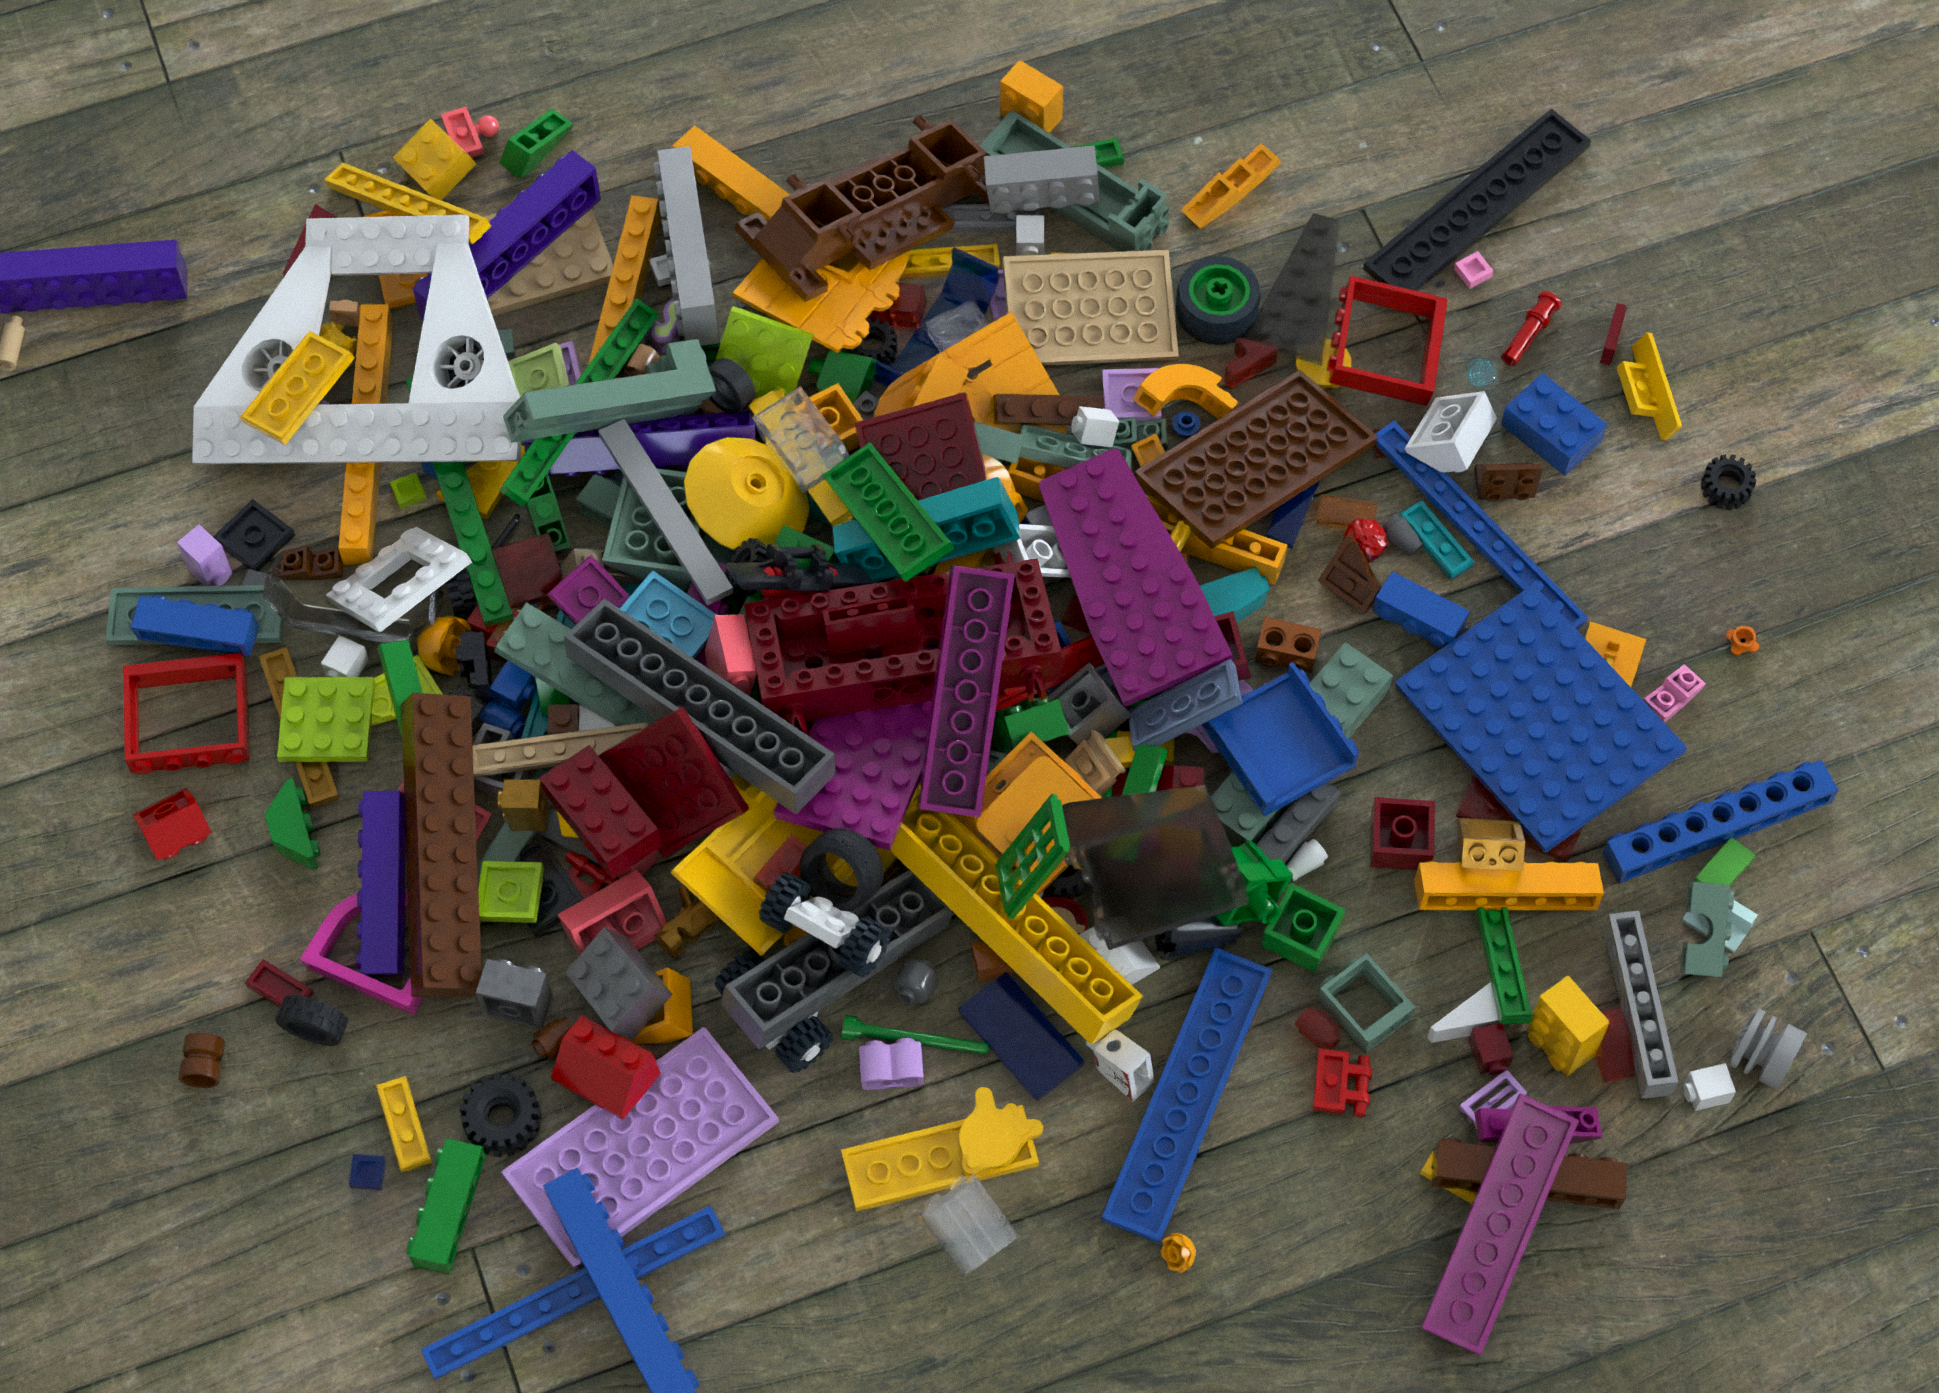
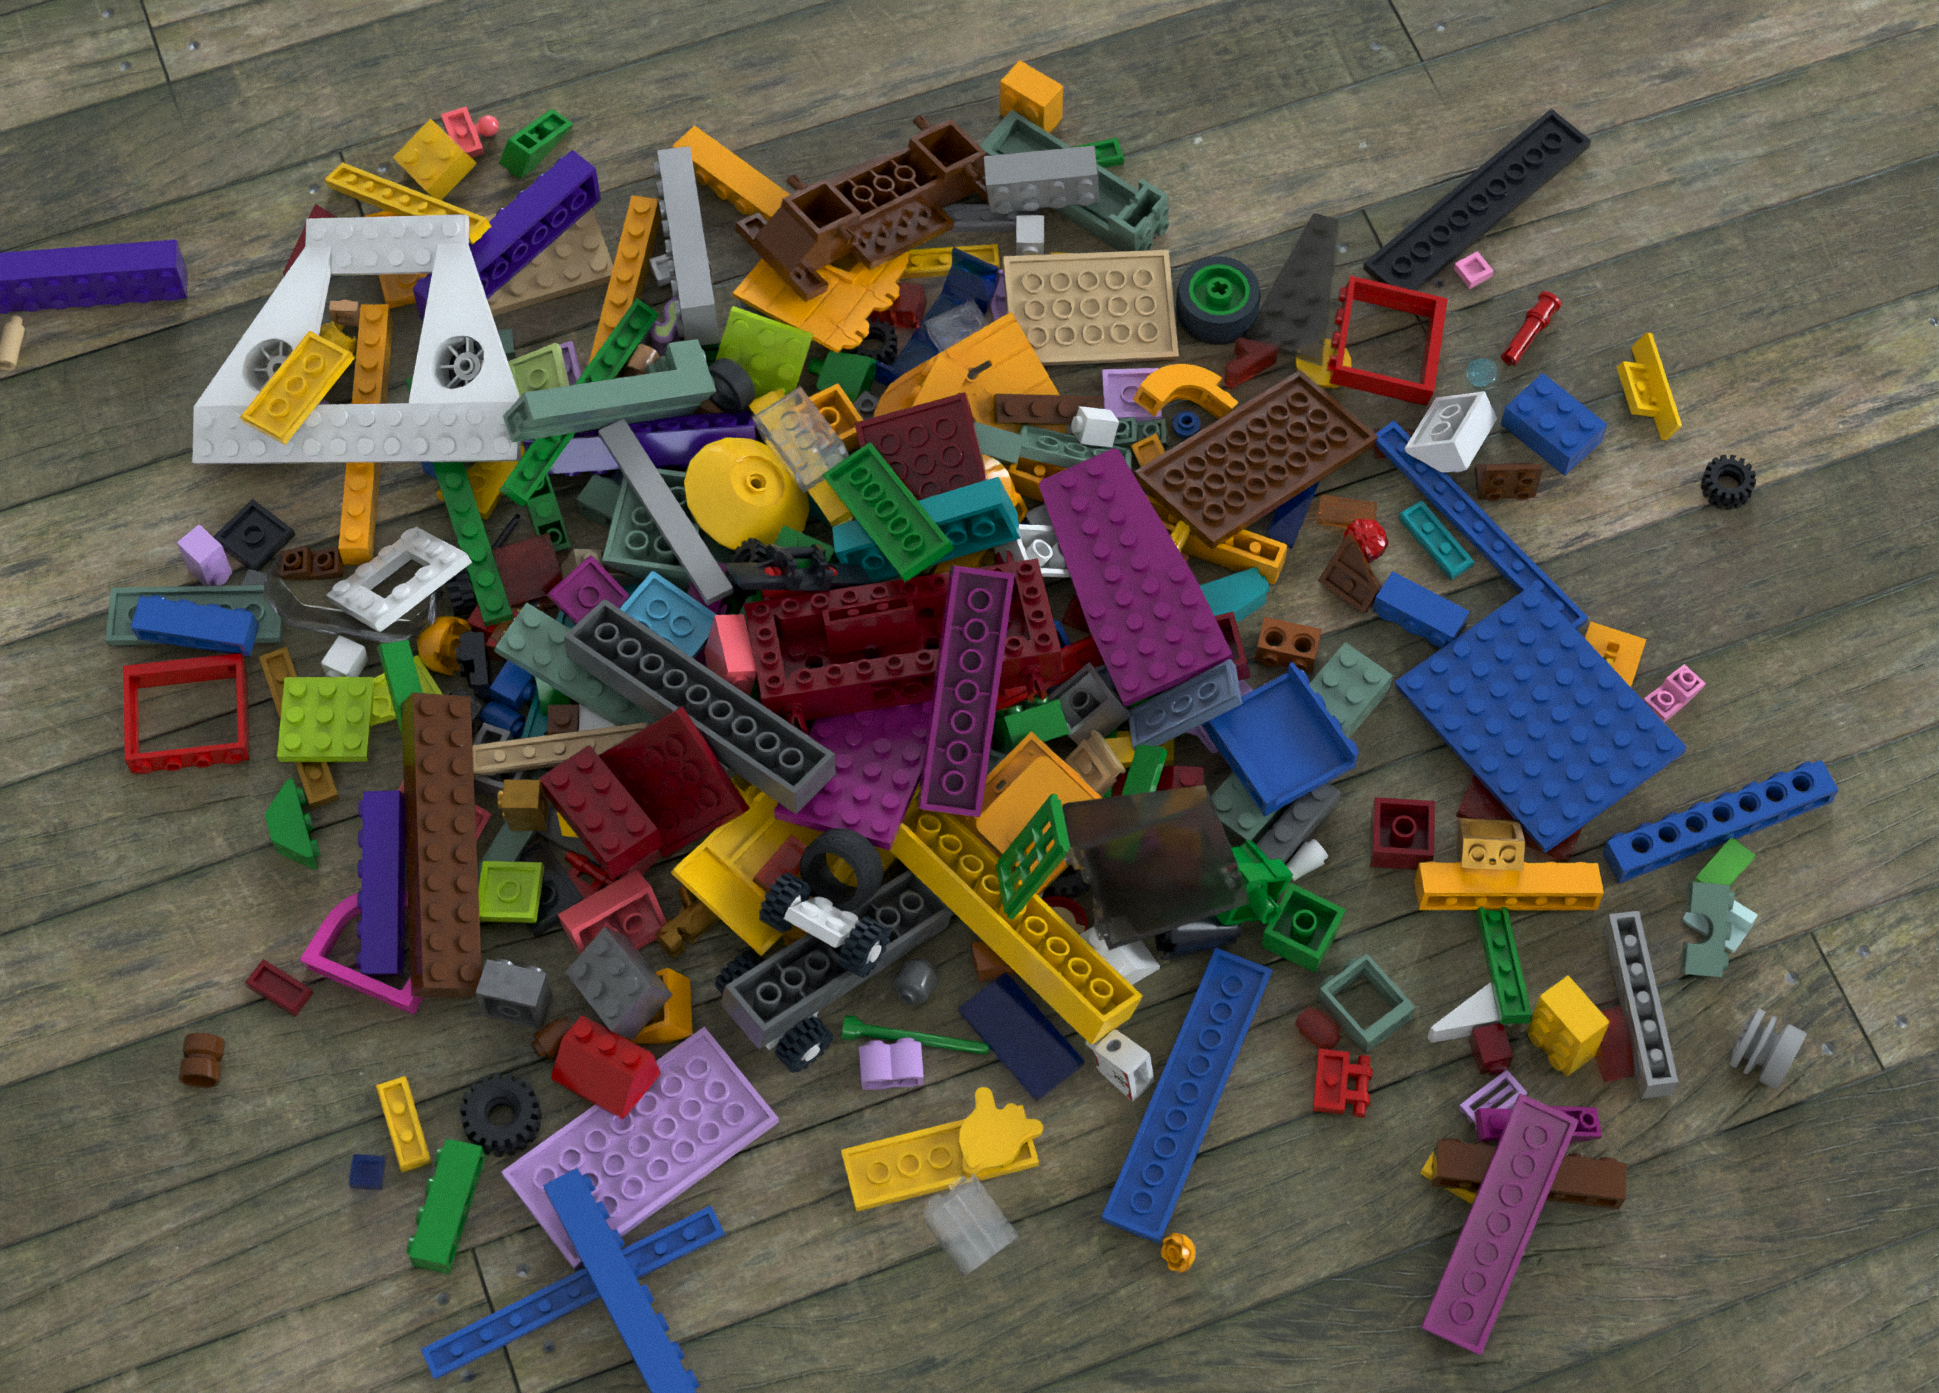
(172, 824): red slope -> none
(311, 1020): black tyre -> none
(408, 490): lime tile -> none
(1231, 187): light orange slope -> none
(1402, 534): dark grey cone -> none
(1613, 334): dark red tile -> none
(1709, 1087): white brick -> none
(1745, 633): orange plate -> none

